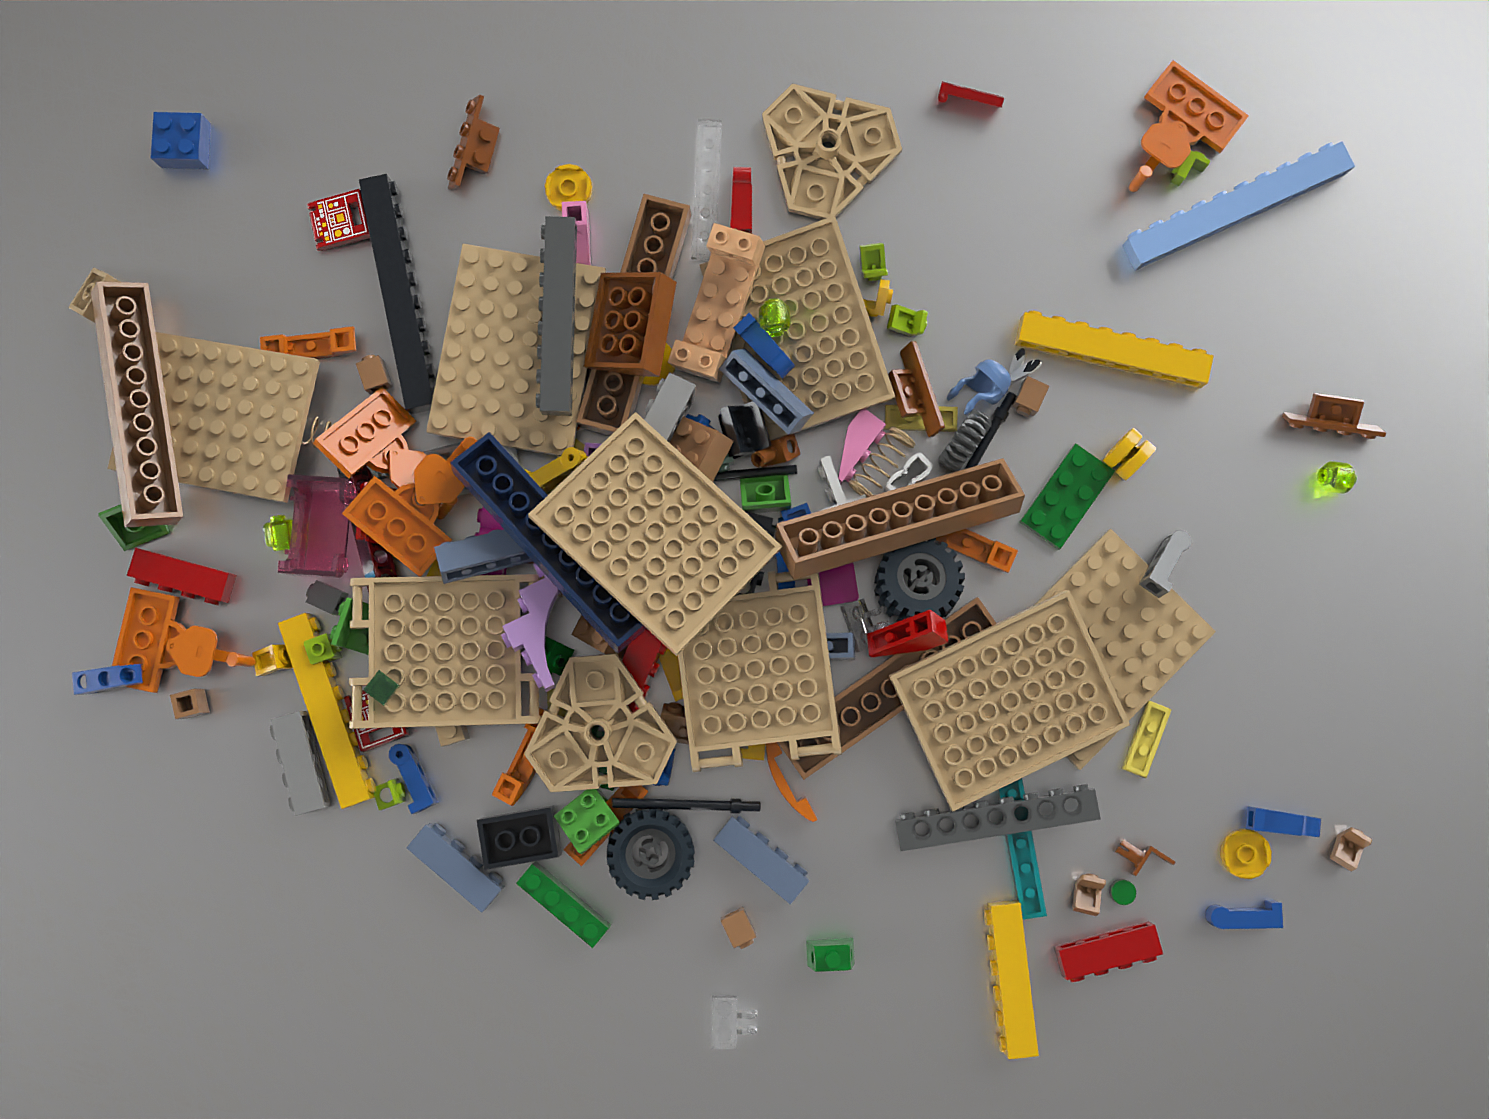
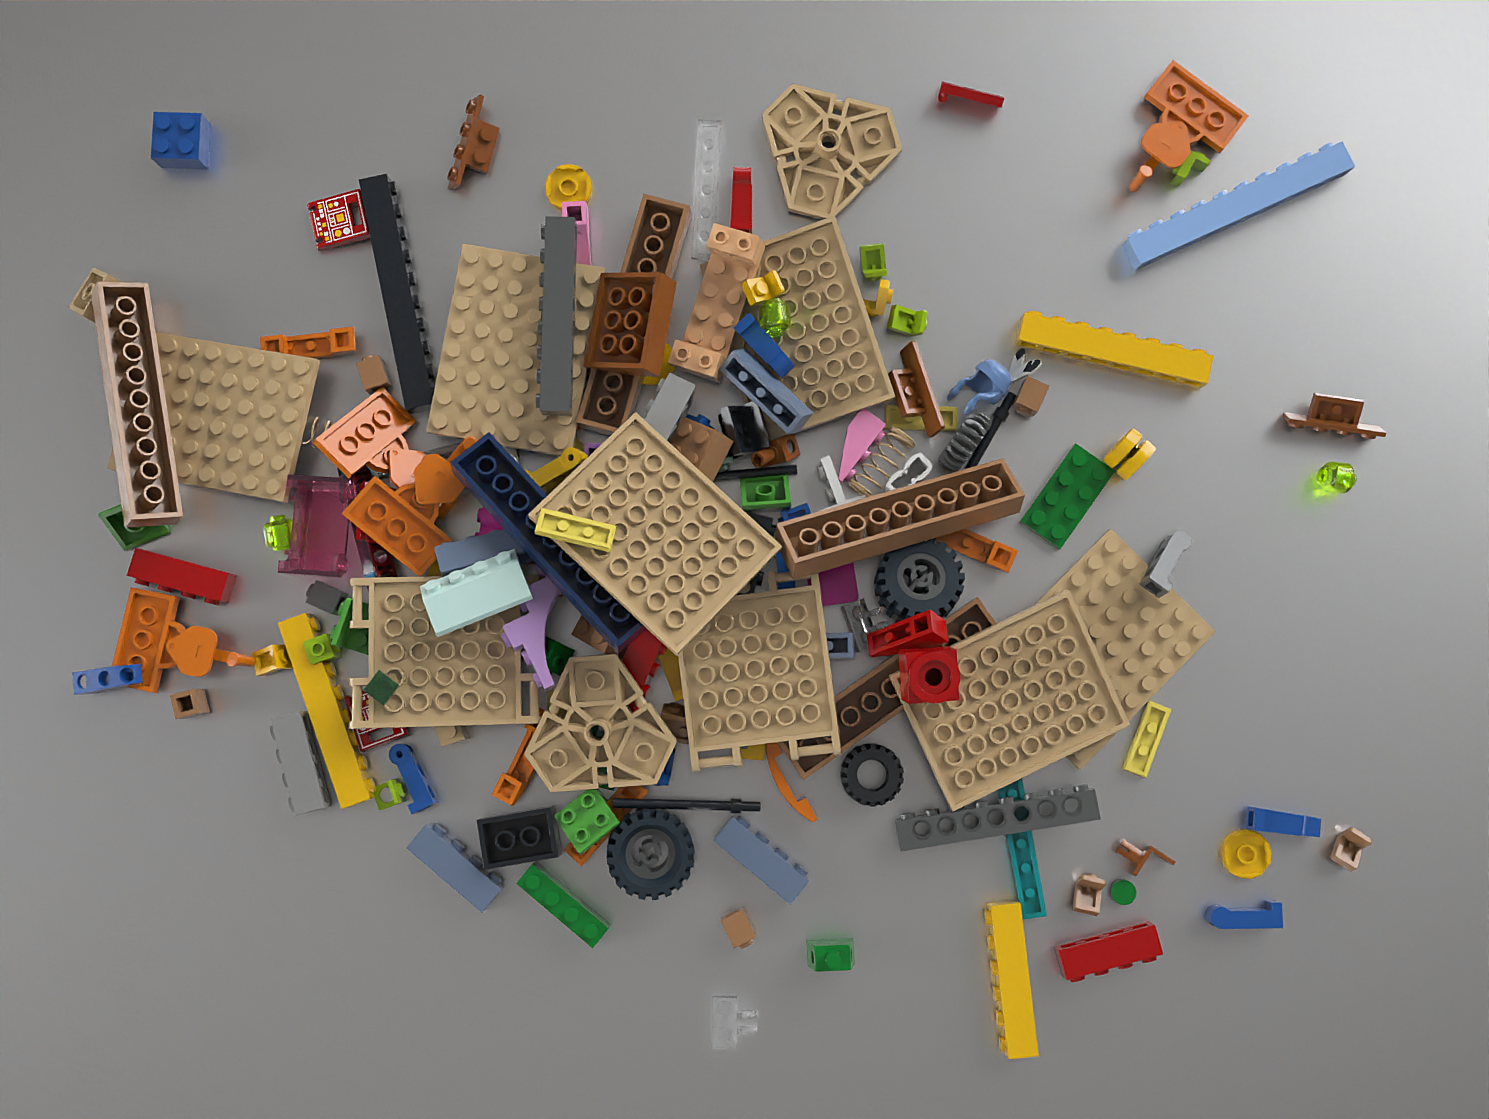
(476, 592): none -> light aqua slope
(575, 530): none -> light yellow tile
(763, 288): none -> yellow bracket
(887, 790): none -> black tyre
(929, 675): none -> red piece

